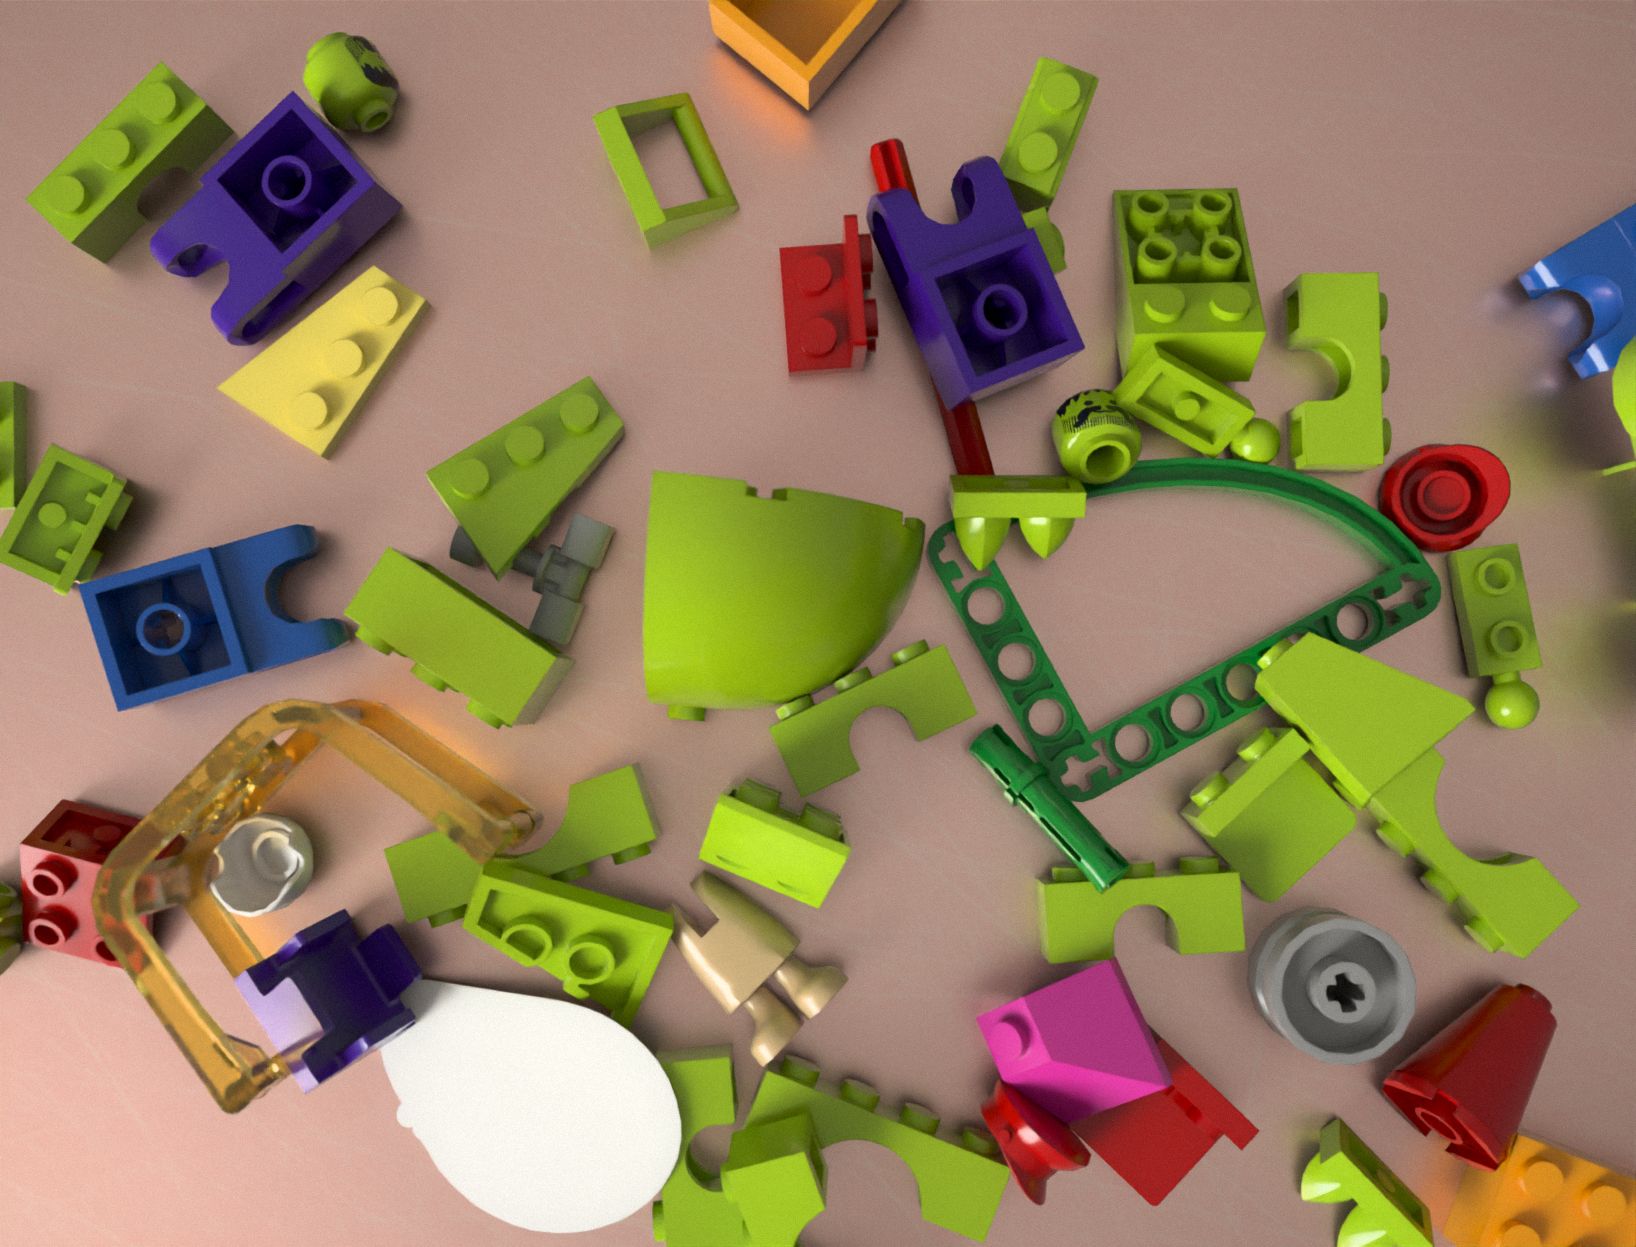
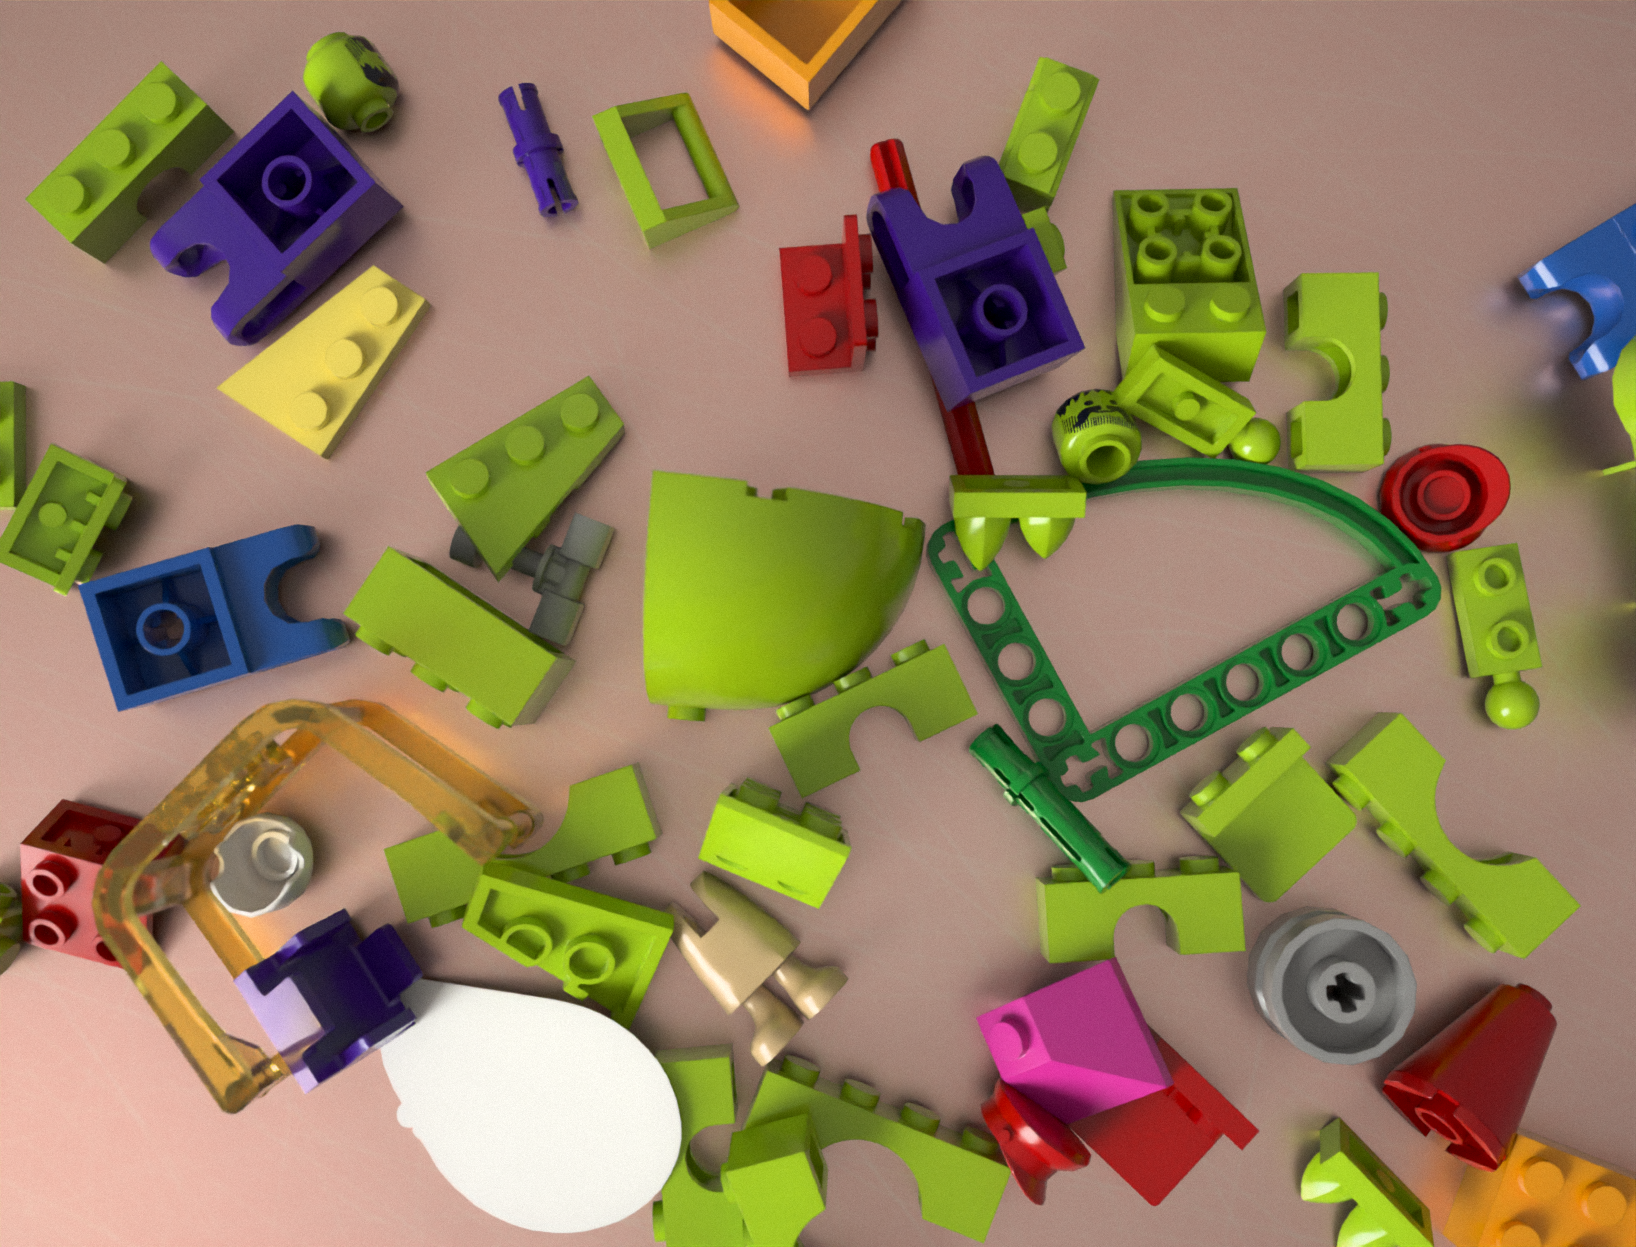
(538, 150): none -> dark purple pin
(1356, 711): lime slope -> none

